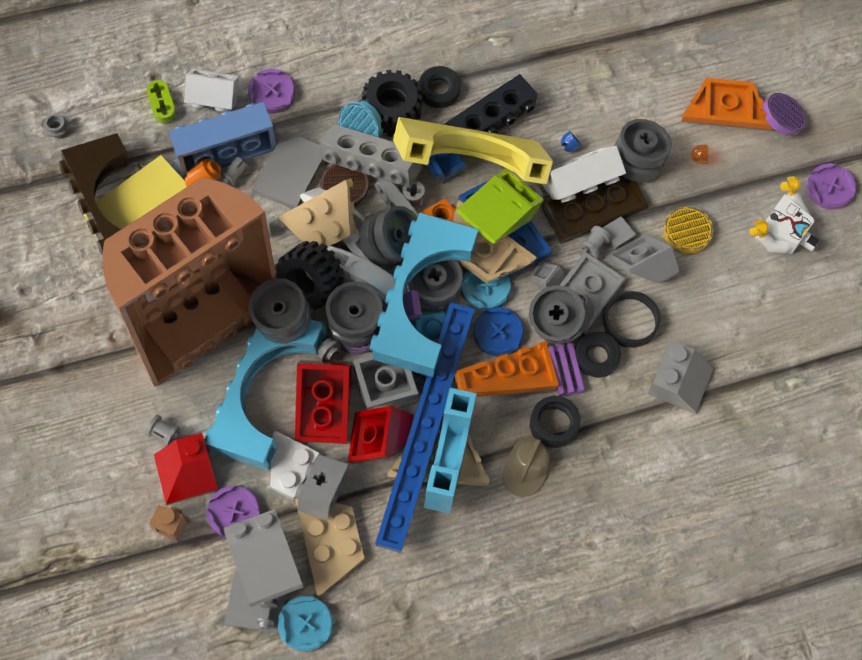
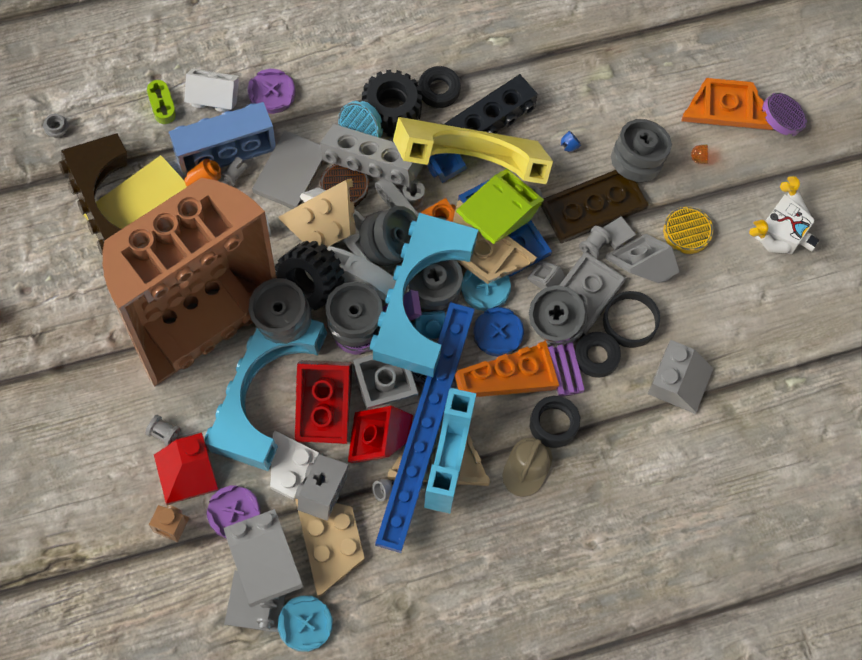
(329, 350): light grey plate -> none
(382, 489): none -> light grey hinge
(584, 173): white slope -> none
(831, 186): medium lavender tile -> none

